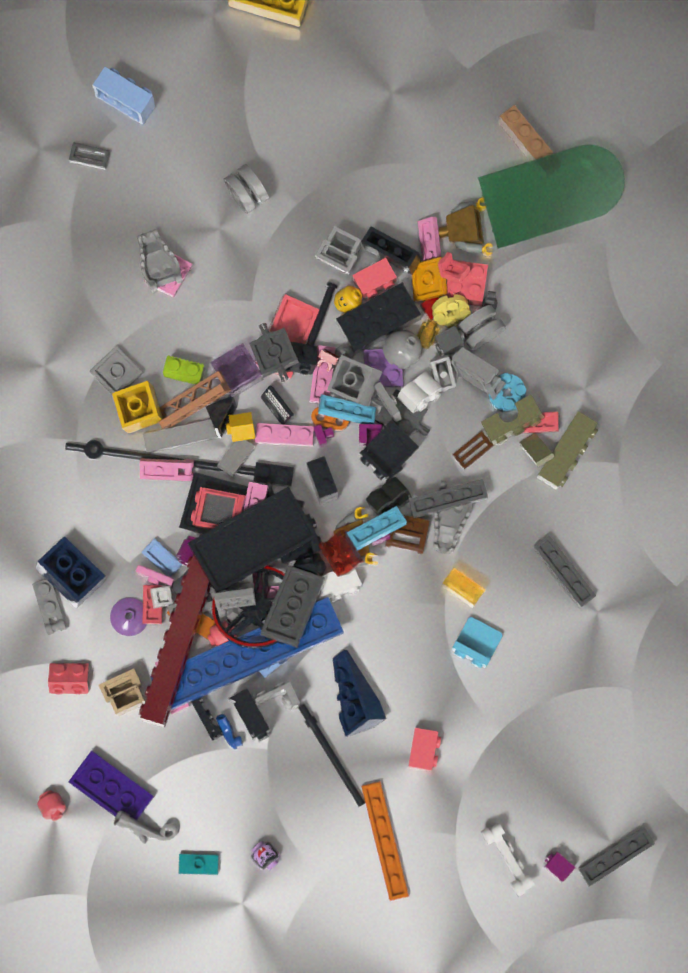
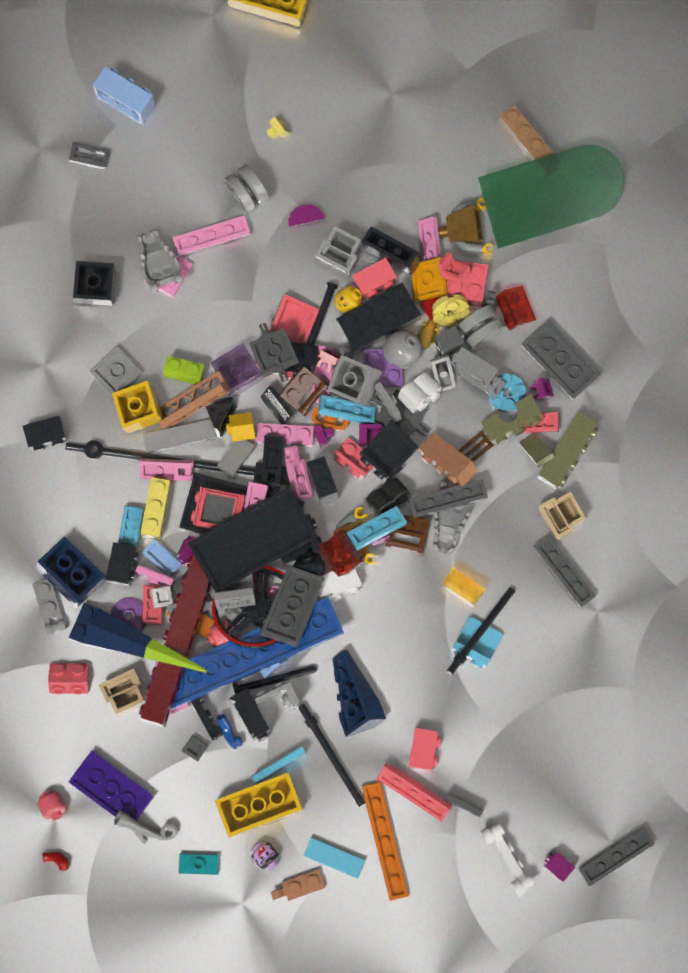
(44, 434): none -> black brick
(58, 858): none -> red arm
(94, 283): none -> black brick
(104, 631): none -> dark blue plate
(121, 564): none -> black brick
(131, 525): none -> medium azure plate
(156, 508): none -> light yellow brick
(195, 748): none -> dark grey tile
(211, 235): none -> bright pink plate
(258, 805): none -> yellow brick
(272, 461): none -> black plate
(274, 679): none -> black bar
(276, 766): none -> medium azure tile
(278, 128): none -> light yellow tile
(297, 473): none -> bright pink hinge
(298, 387): none -> plate
(300, 886): none -> nougat plate
(305, 215): none -> magenta tile
(334, 858): none -> medium azure tile
(349, 455): none -> coral bracket
(414, 791): none -> coral plate
(447, 460): none -> nougat brick
(460, 658): none -> black bar
(462, 804): none -> dark grey tile
(515, 307): none -> clear red bracket
(543, 388): none -> magenta tile
(560, 359): none -> dark grey plate
(562, 515): none -> tan plate

